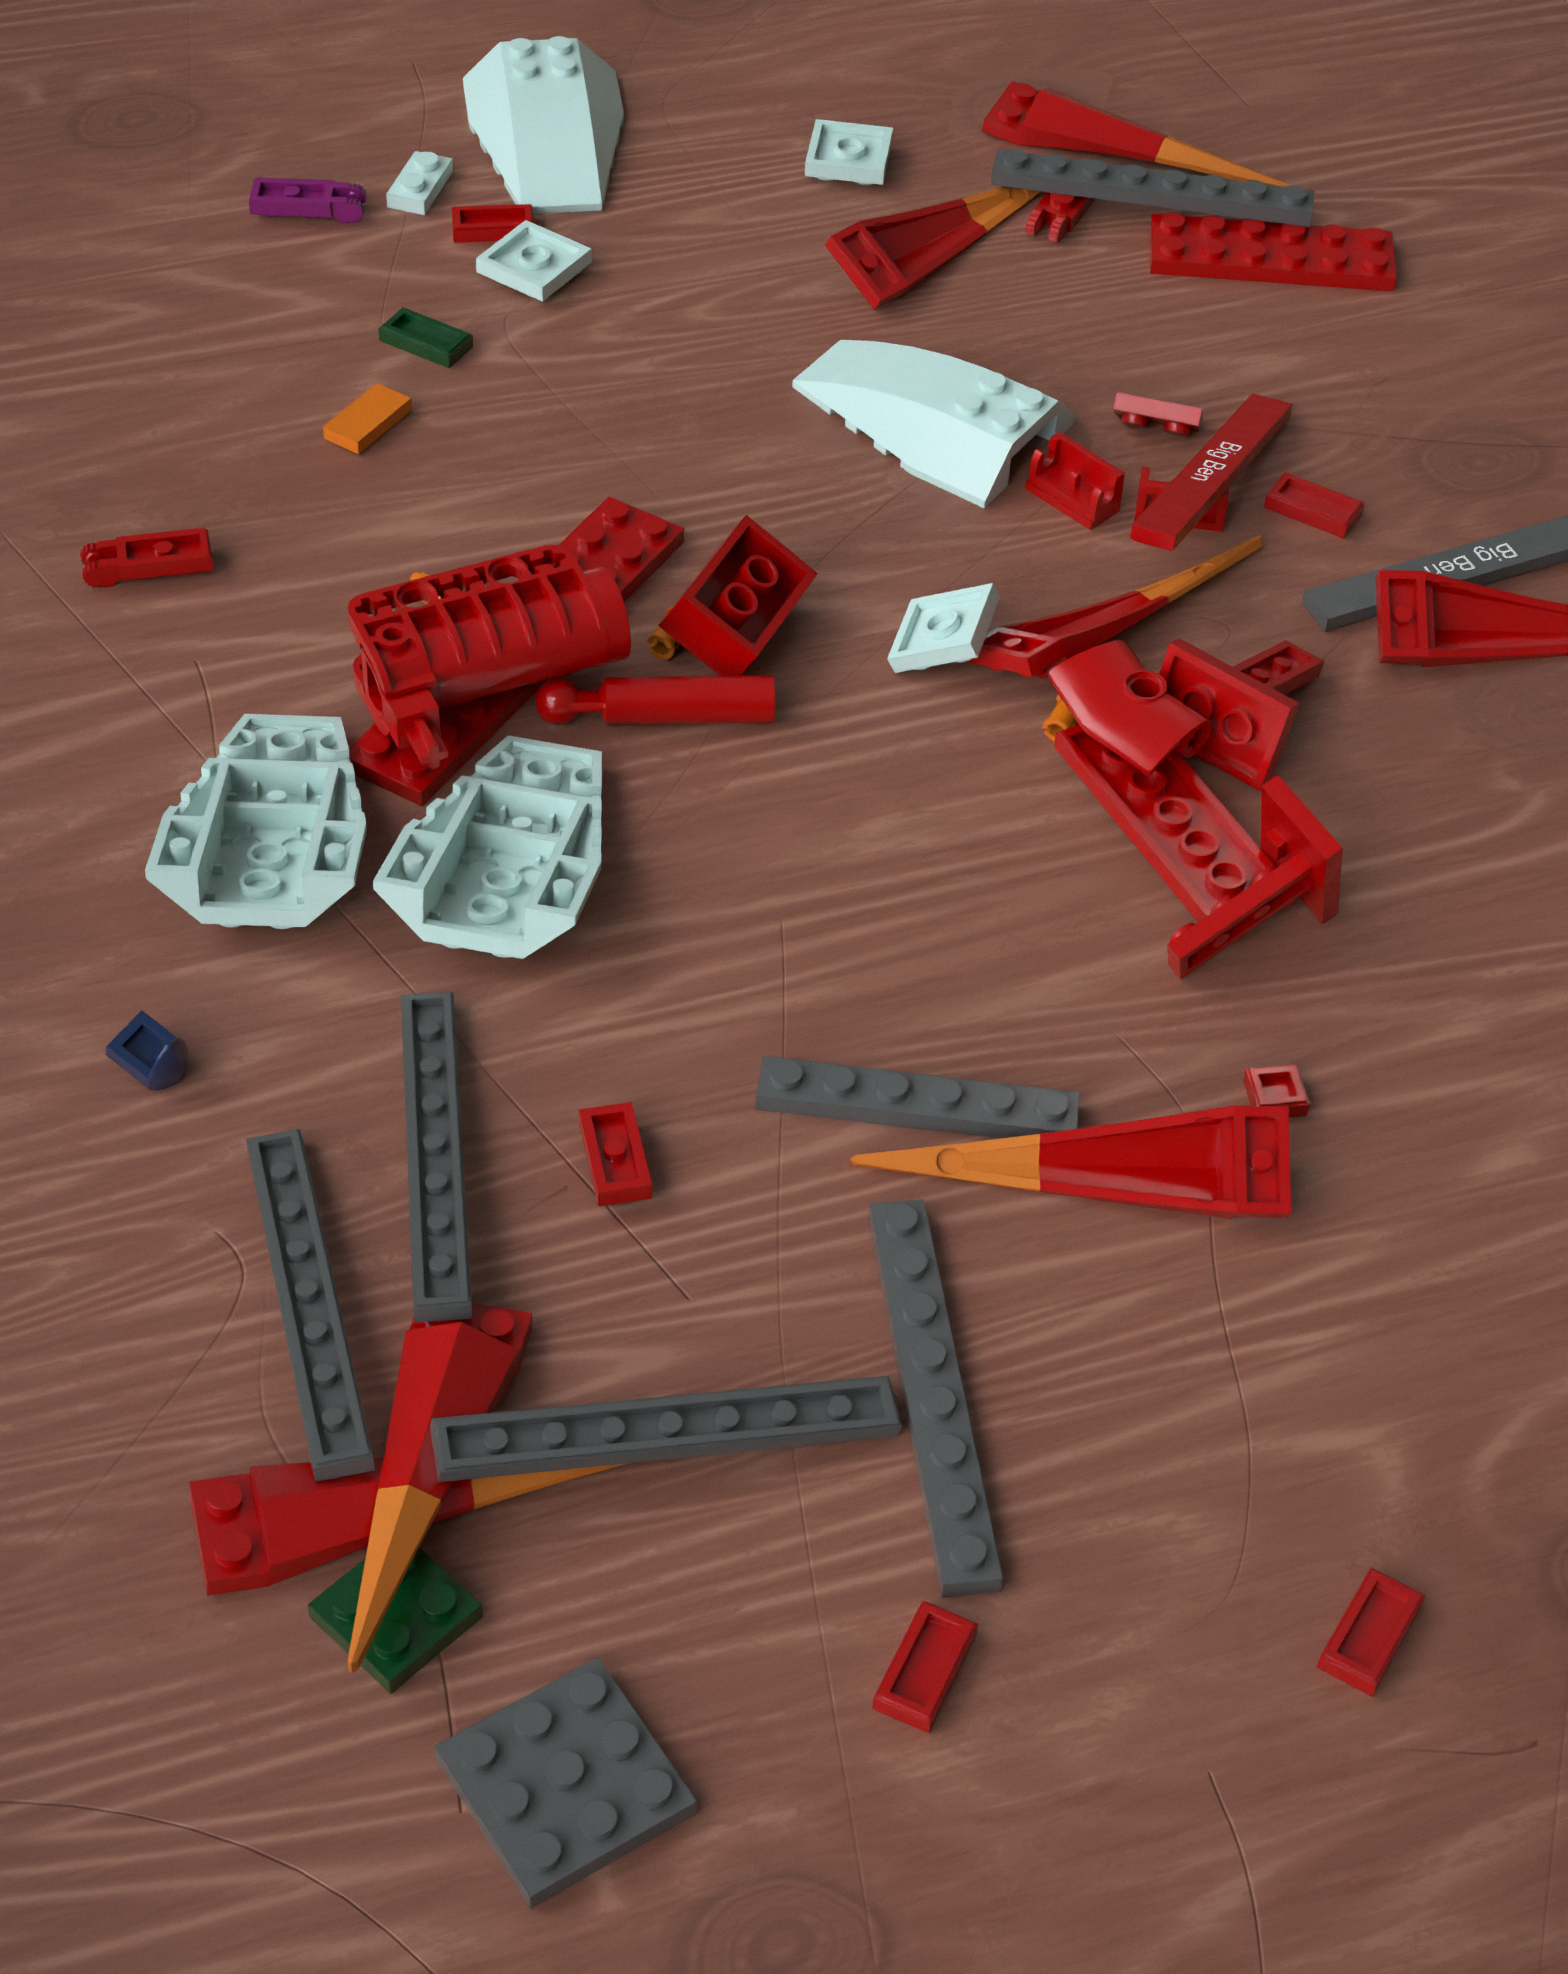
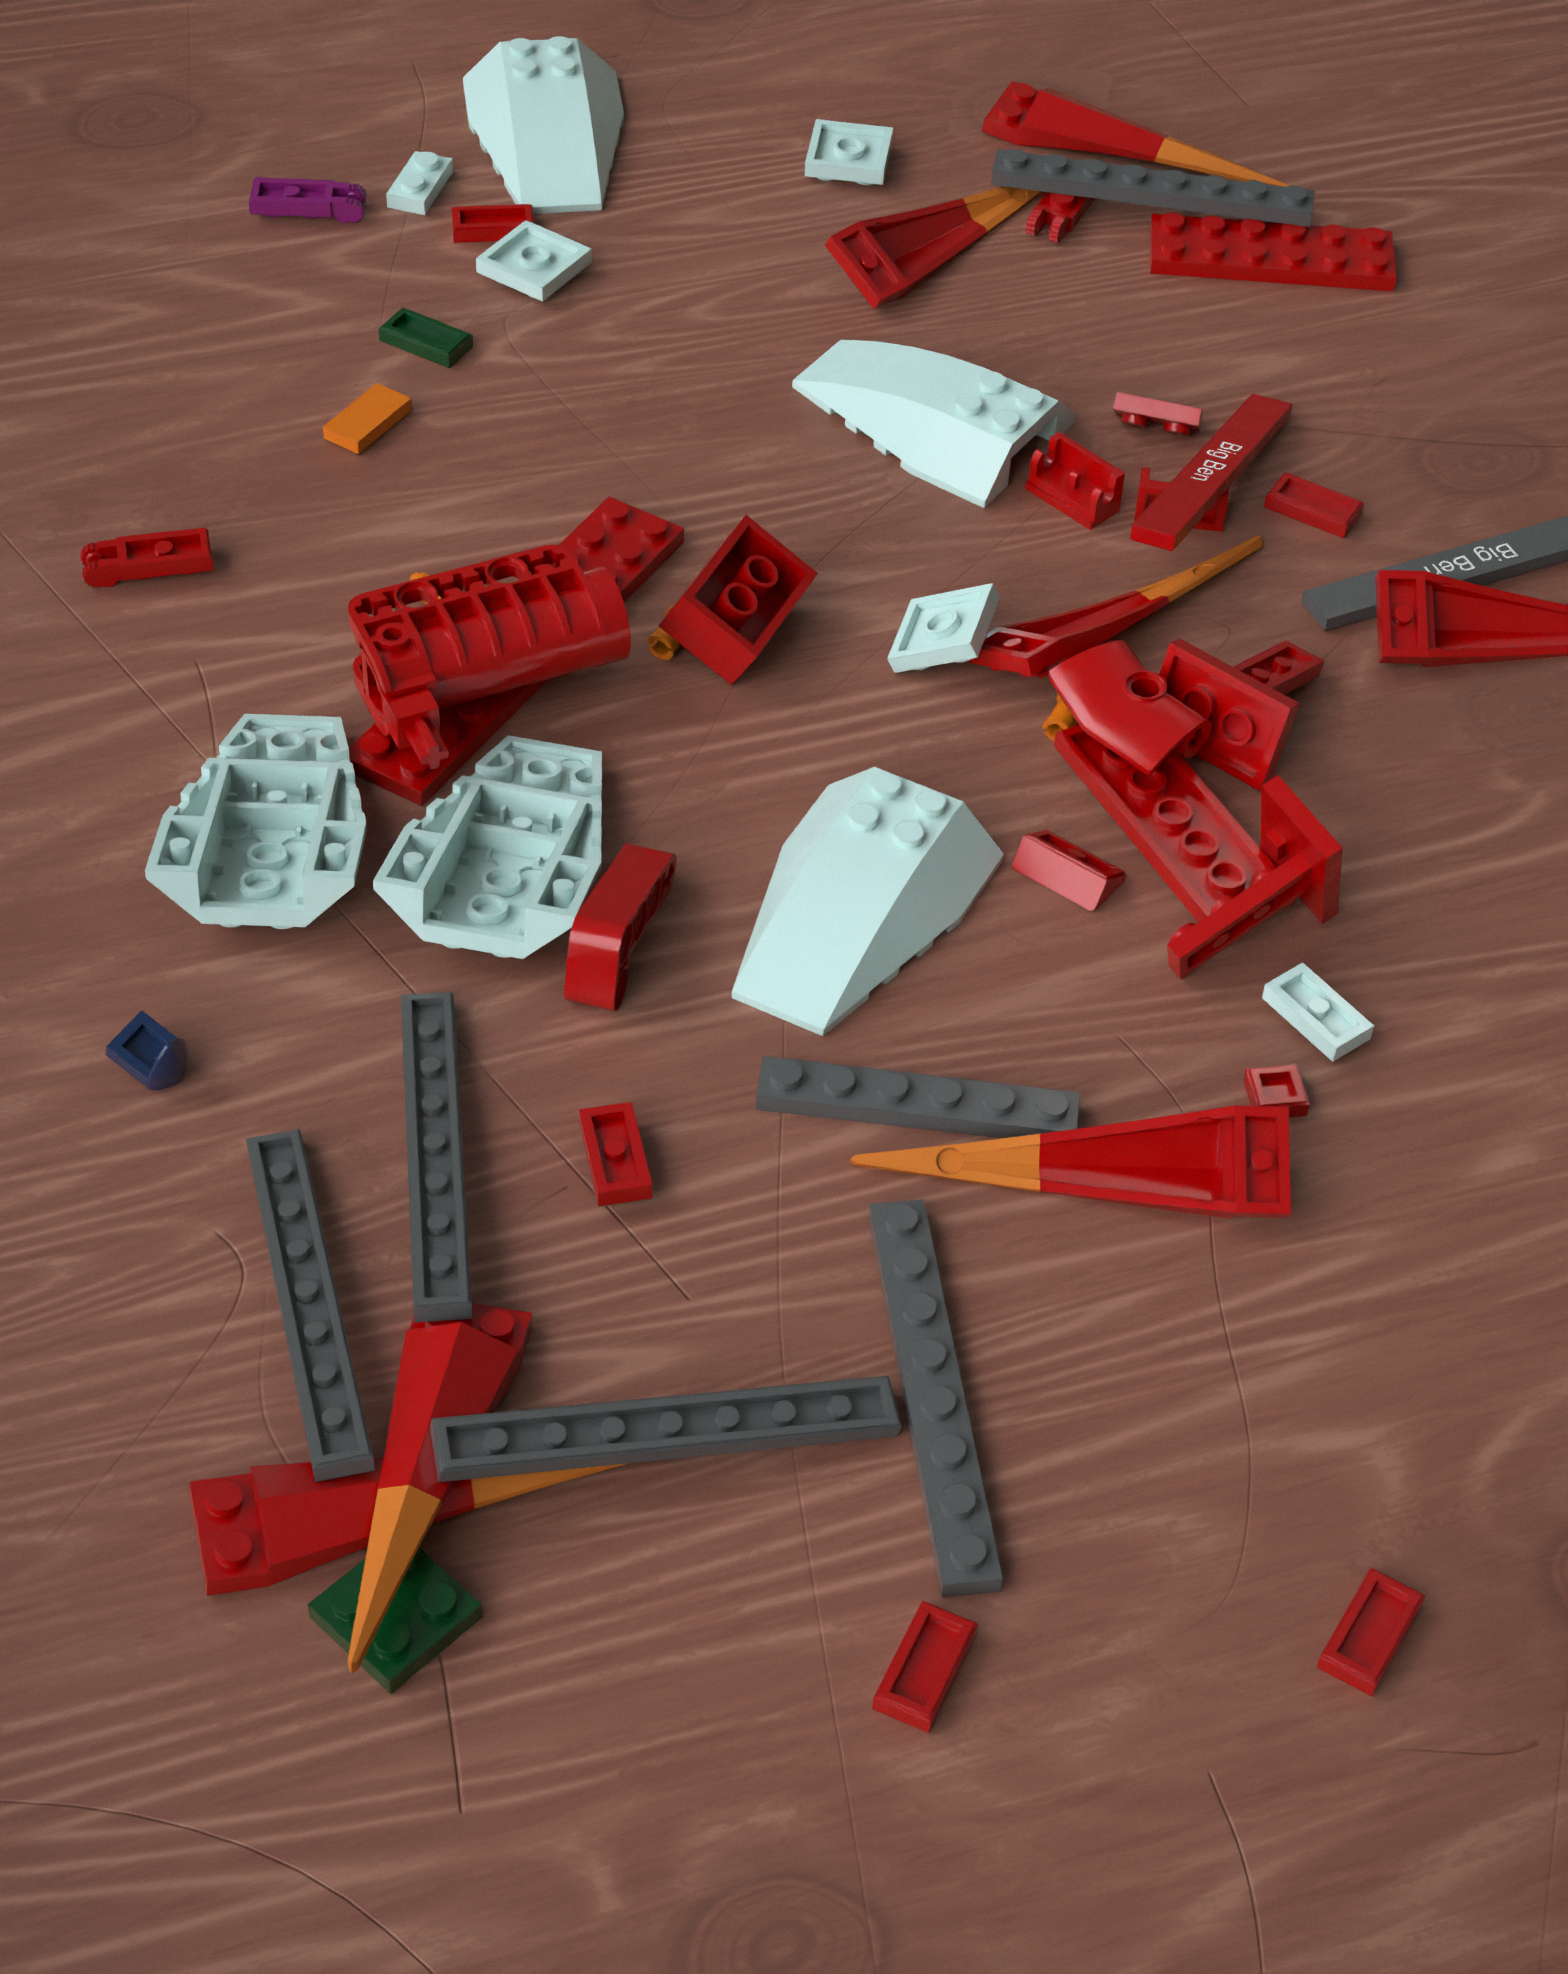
(565, 1781): dark grey plate -> none
(613, 924): none -> red beam
(662, 700): red piece -> none
(859, 894): none -> light aqua wedge
(1067, 869): none -> slope
(1317, 1012): none -> light aqua plate

